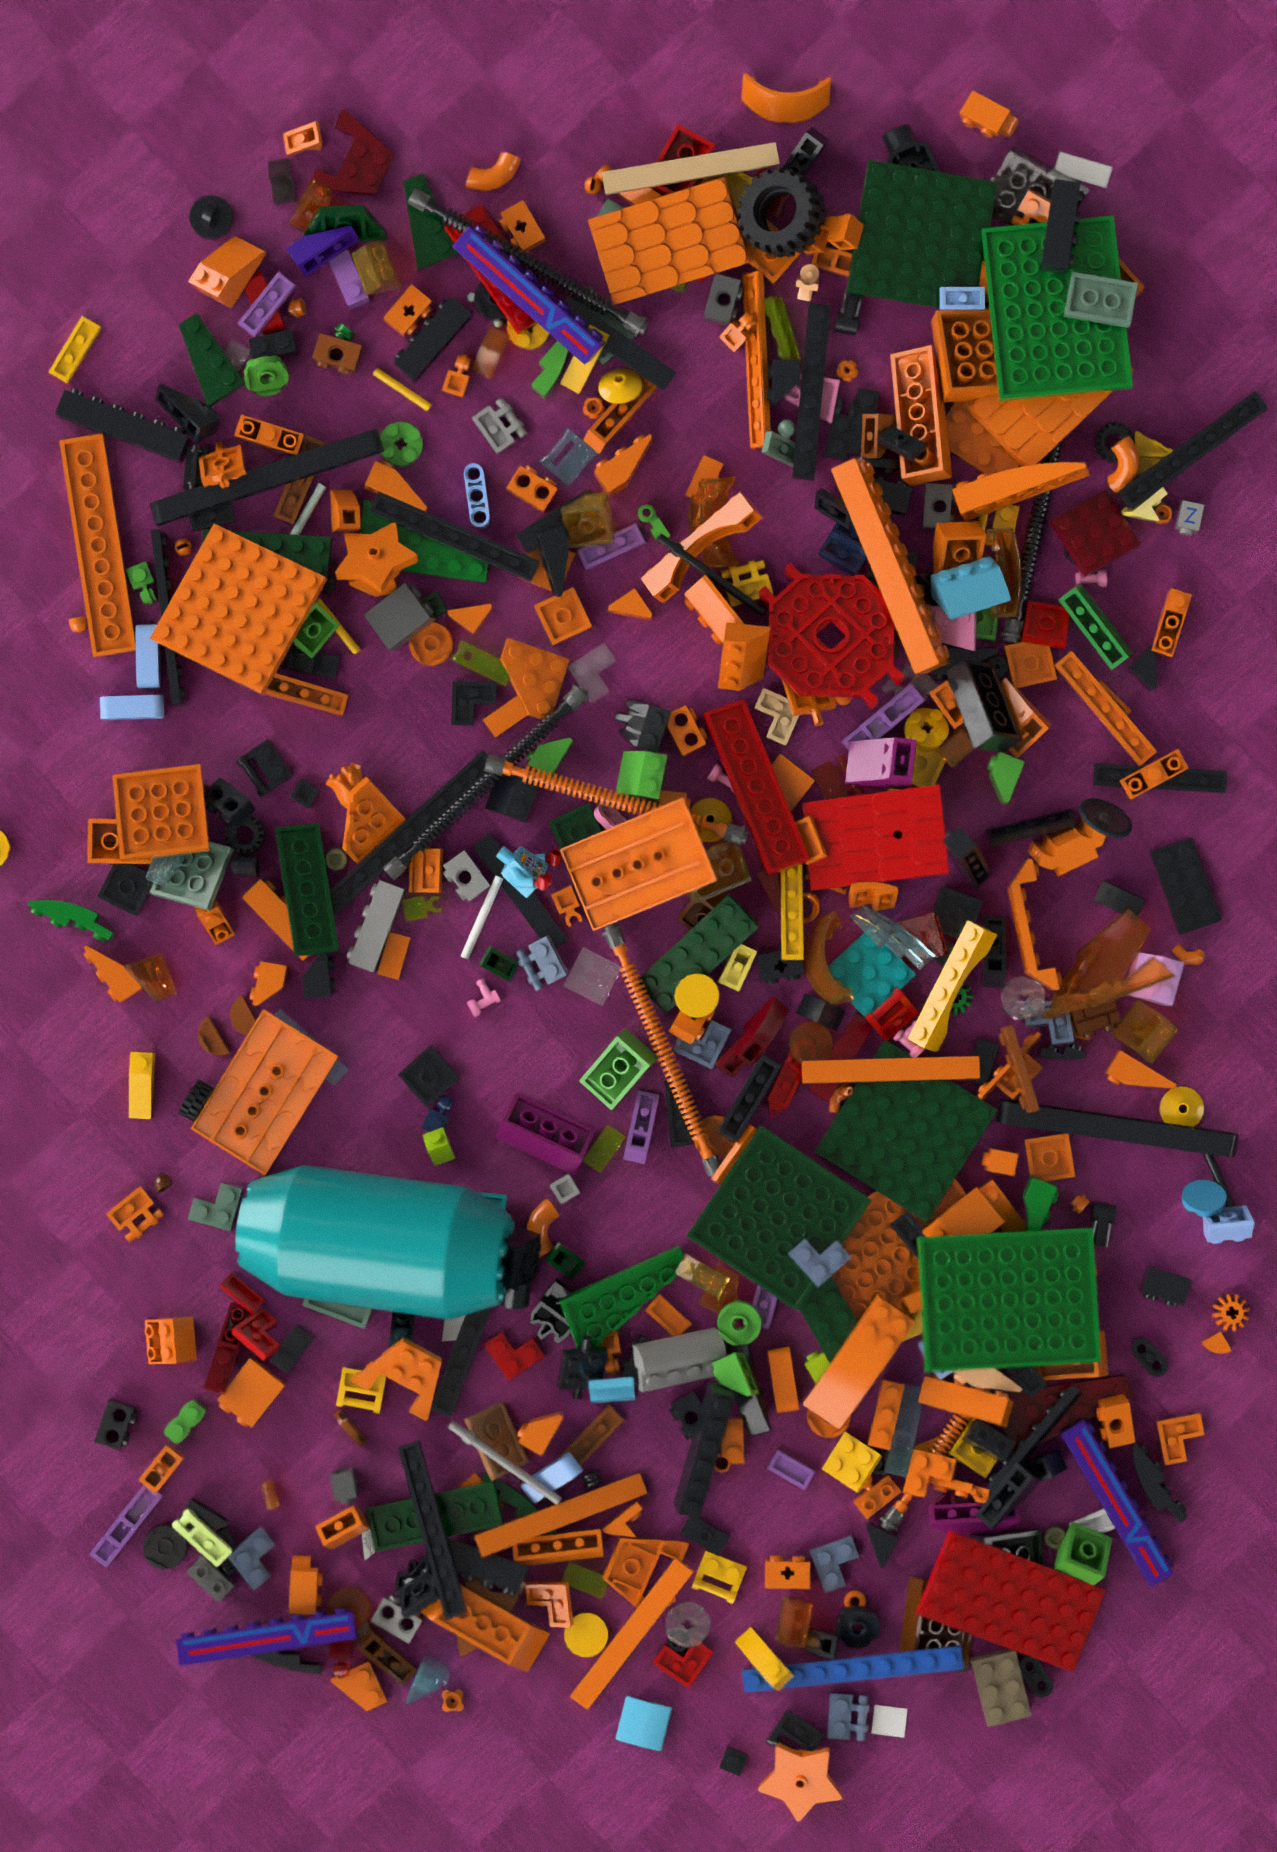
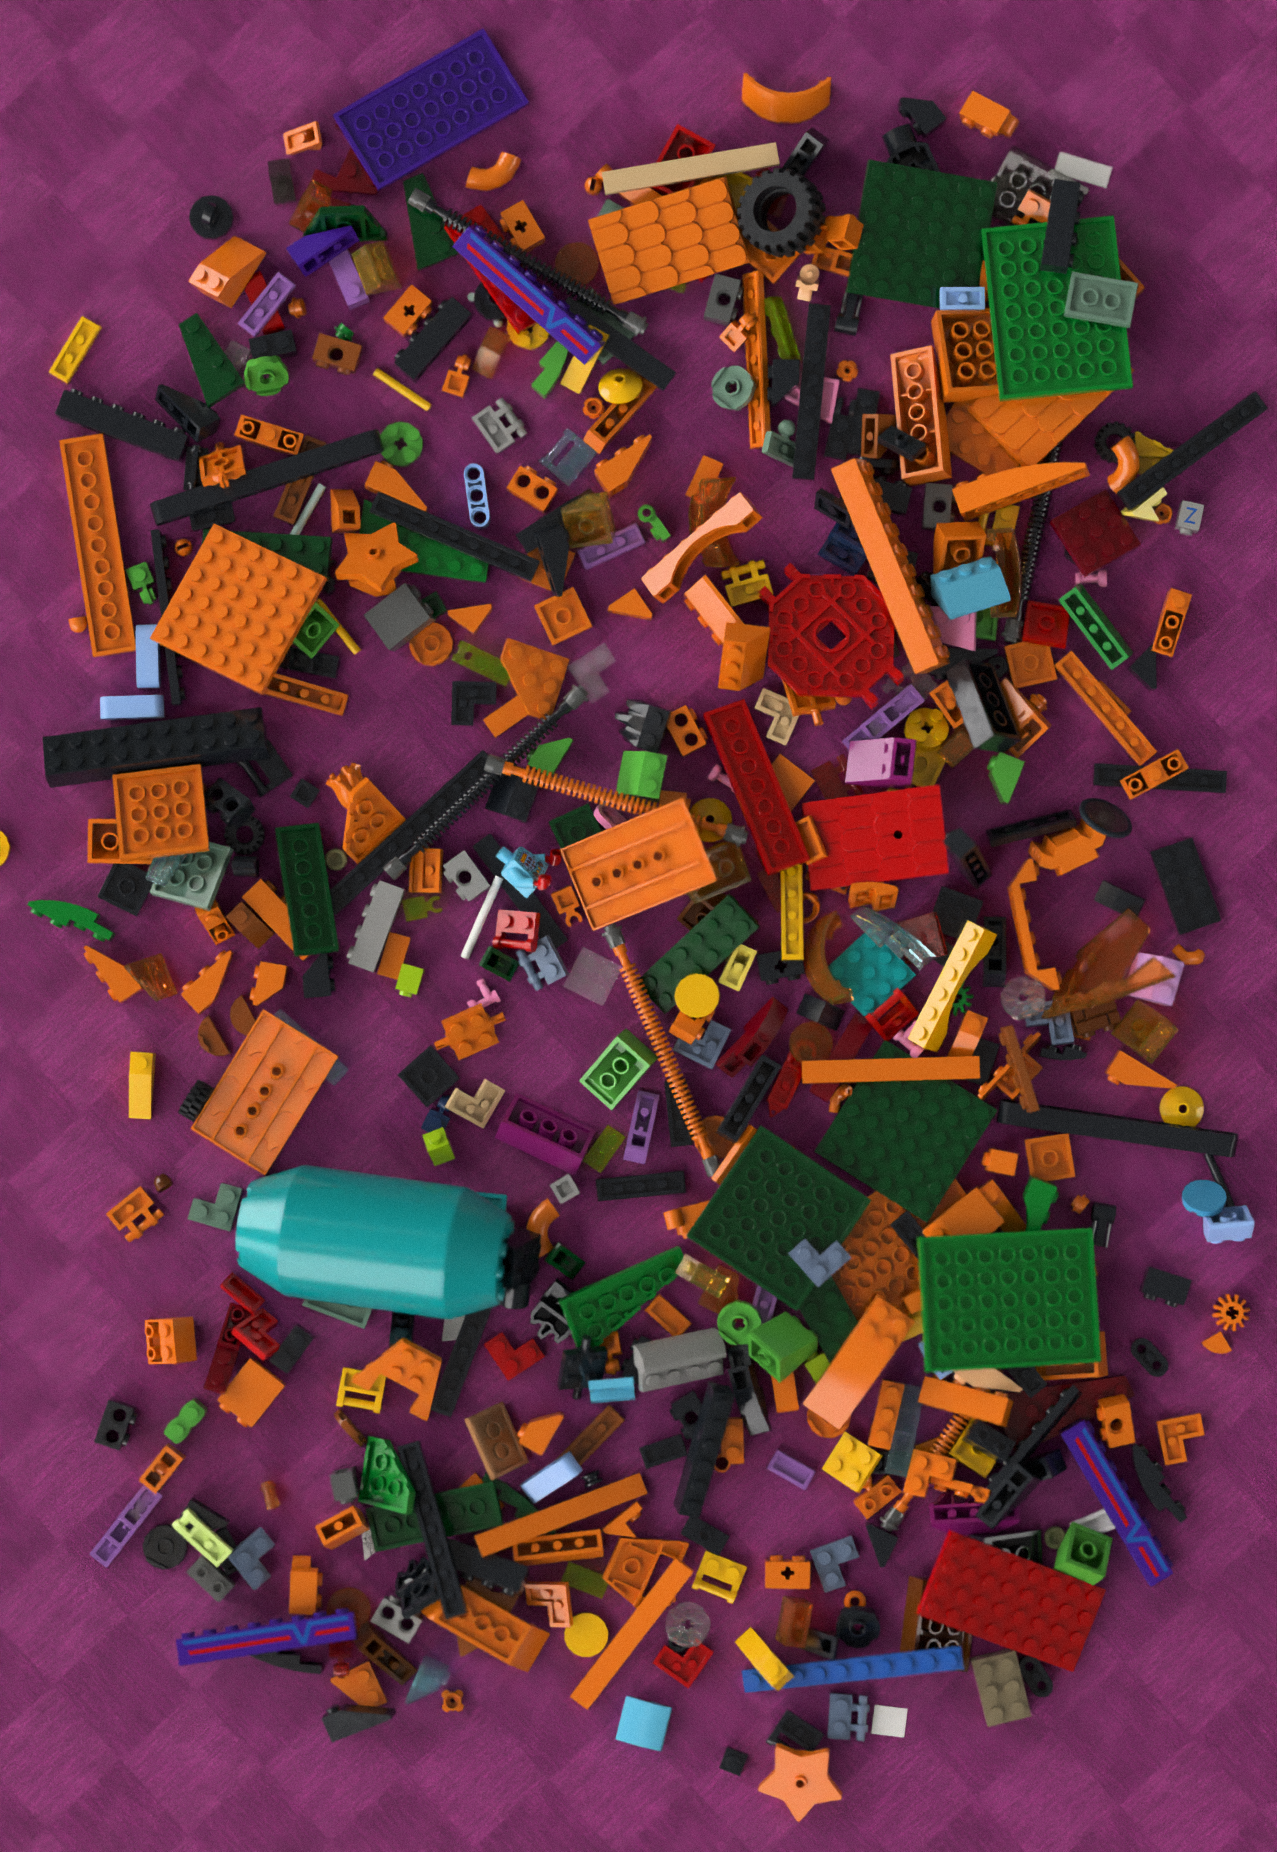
(155, 745): none -> black brick
(207, 987): none -> orange slope
(249, 925): none -> dark orange slope
(351, 1719): none -> black slope
(384, 1478): none -> green plate
(409, 980): none -> lime brick
(430, 109): none -> dark purple plate
(469, 1437): light grey bar -> none
(470, 1031): none -> orange plate
(479, 1108): none -> tan plate
(519, 923): none -> plate
(578, 262): none -> clear orange tile
(640, 1185): none -> black tile
(663, 1451): none -> black plate
(678, 550): black bar -> none
(684, 1217): none -> orange hinge
(721, 389): none -> sand green plate
(735, 1373): bright green slope -> none
(781, 1345): none -> bright green slope
(922, 114): none -> black slope
(967, 1035): none -> orange slope
(1038, 702): none -> orange plate

